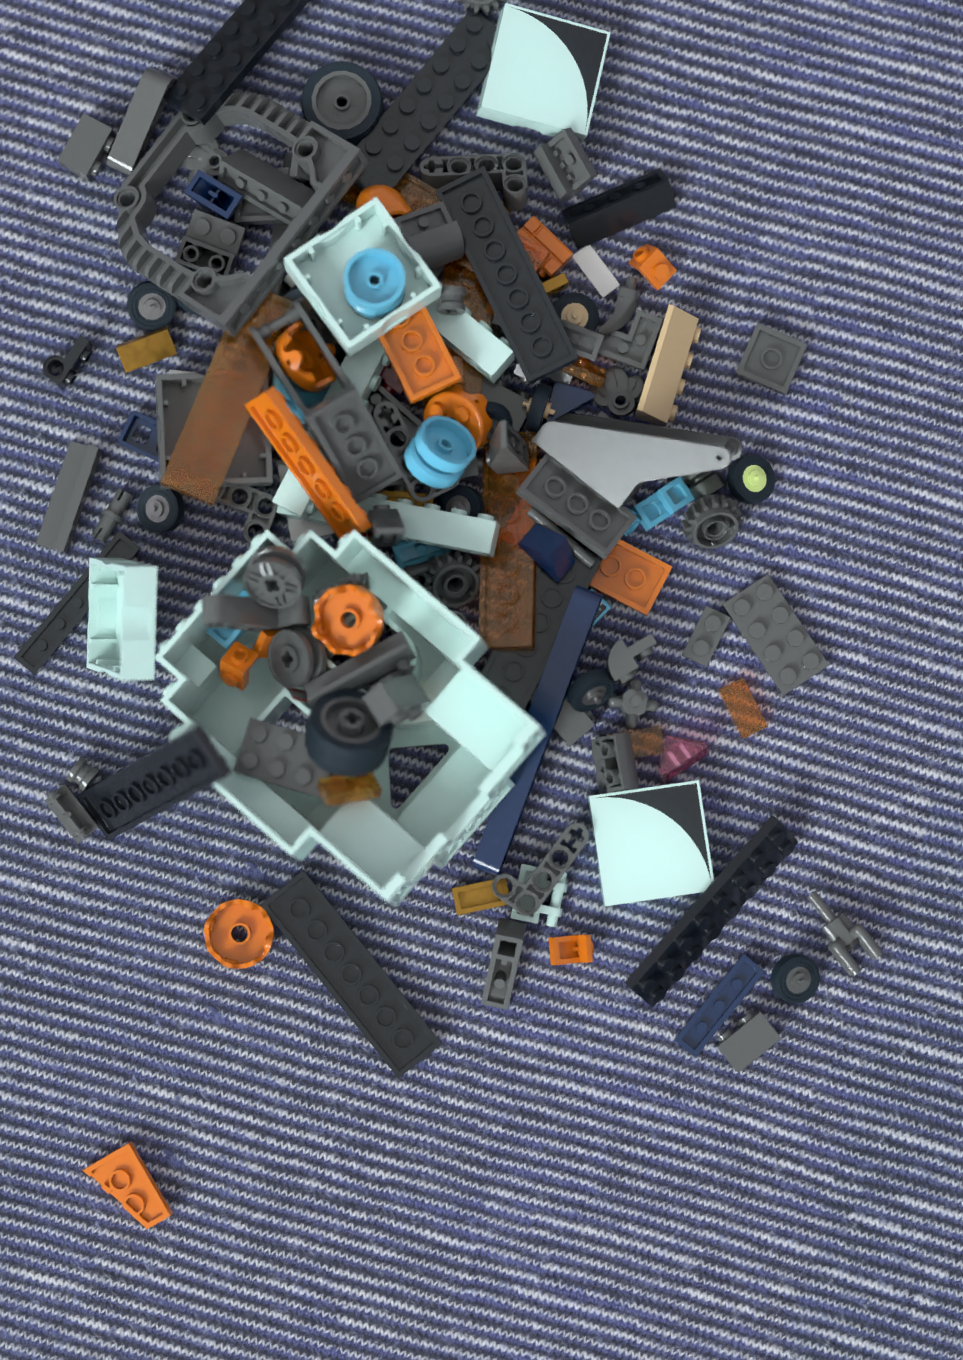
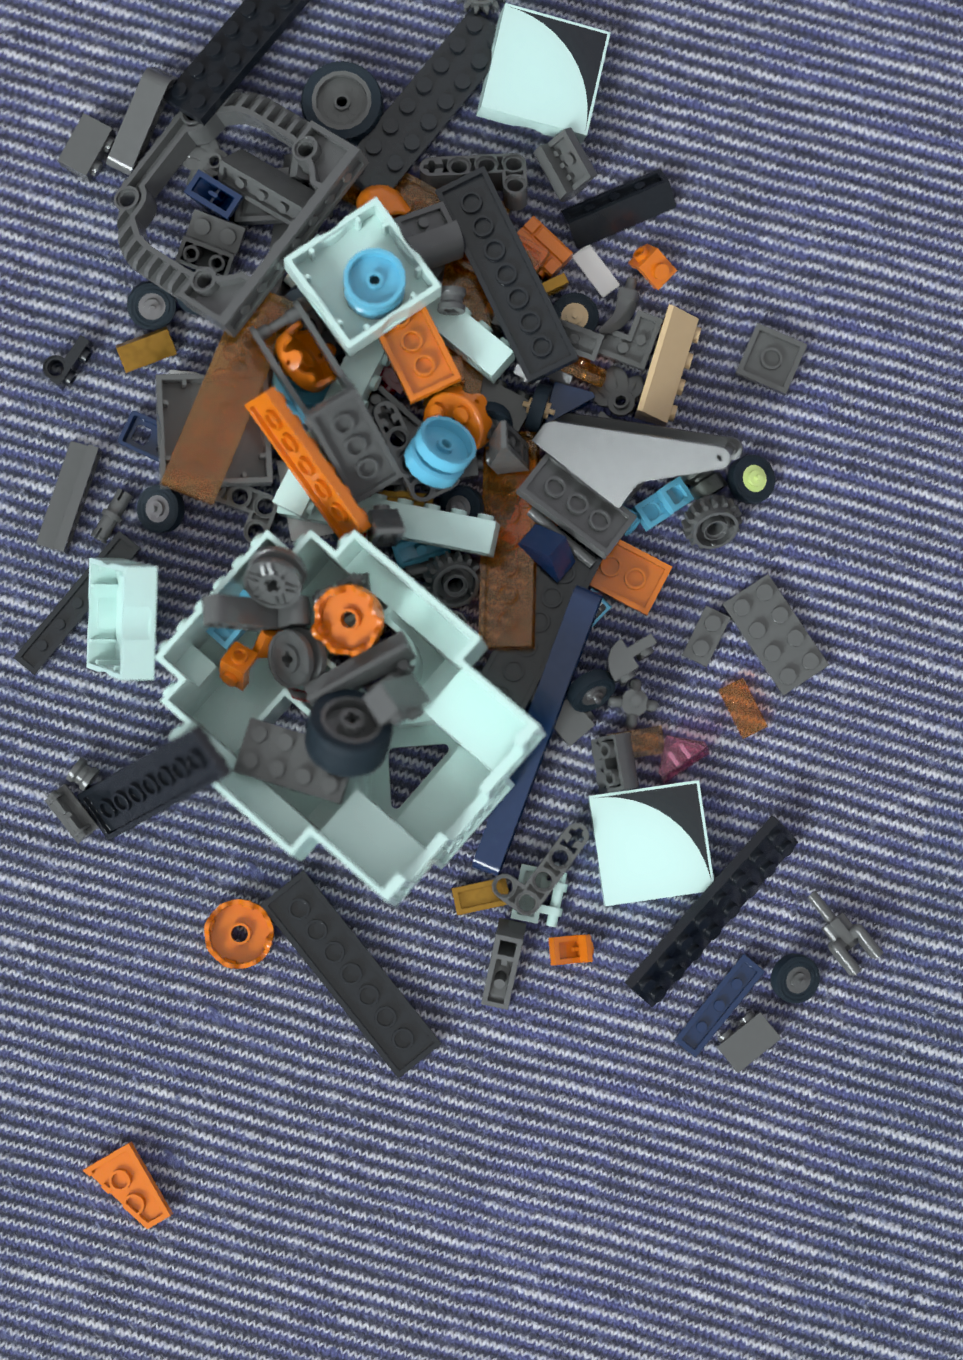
(344, 790): clear orange plate -> none

